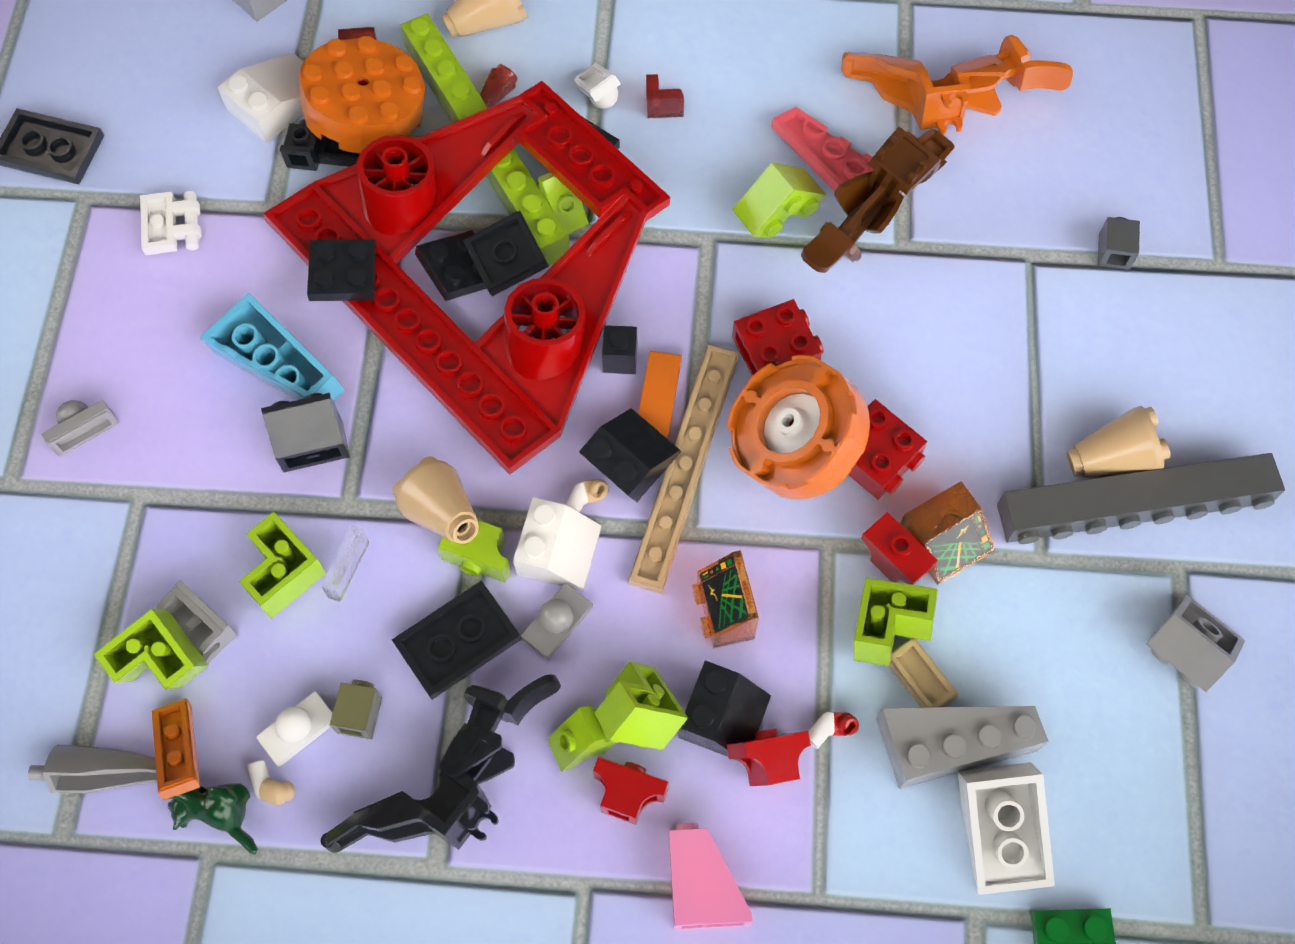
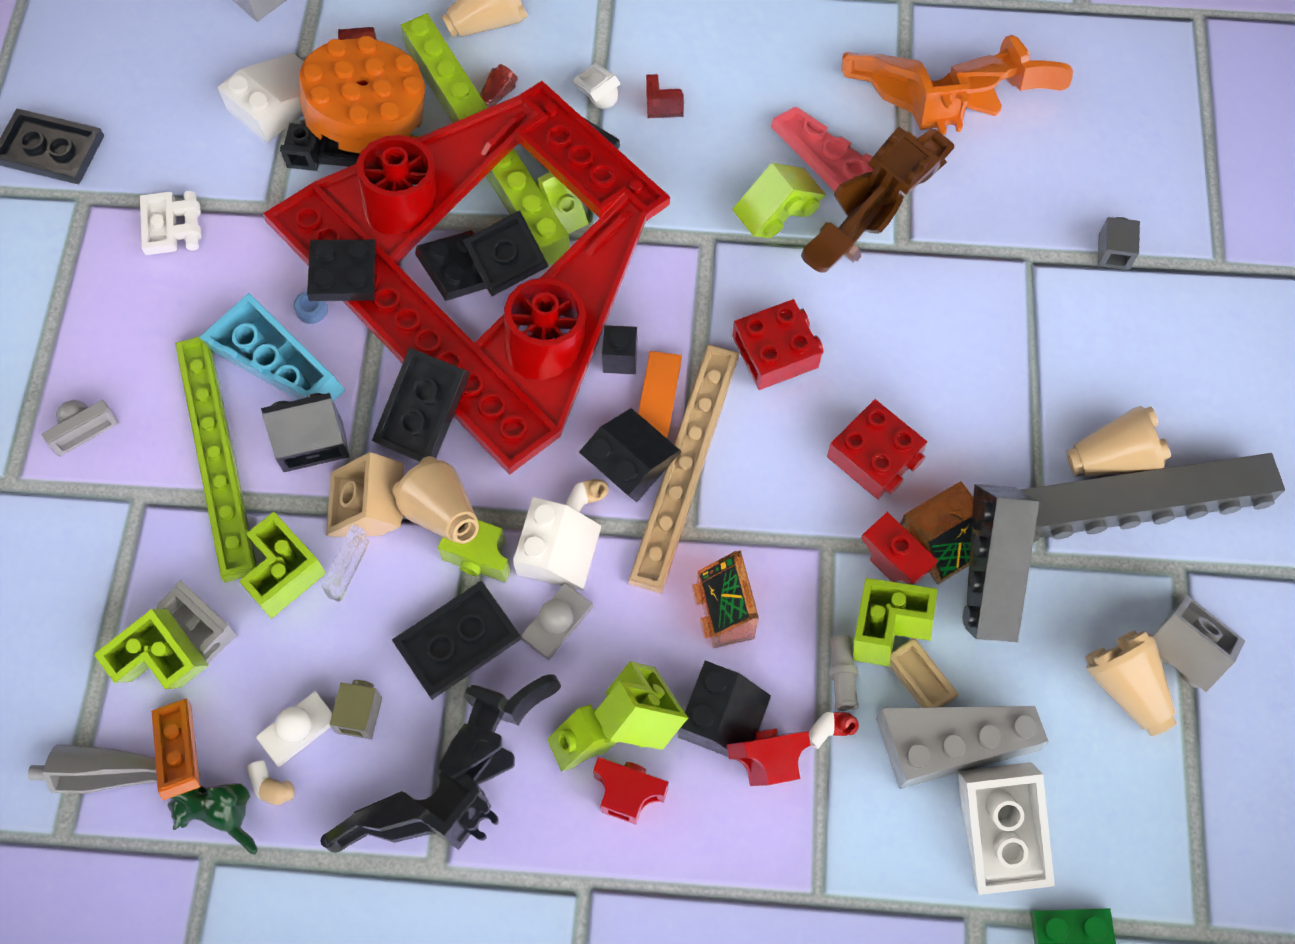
(216, 459): none -> lime tile
(310, 311): none -> medium blue tile
(364, 496): none -> tan slope
(421, 406): none -> black plate
(702, 884): bright pink slope -> none
(798, 427): orange piece -> none
(843, 673): none -> light grey pin
(999, 561): none -> wedge
(1135, 680): none -> tan cone

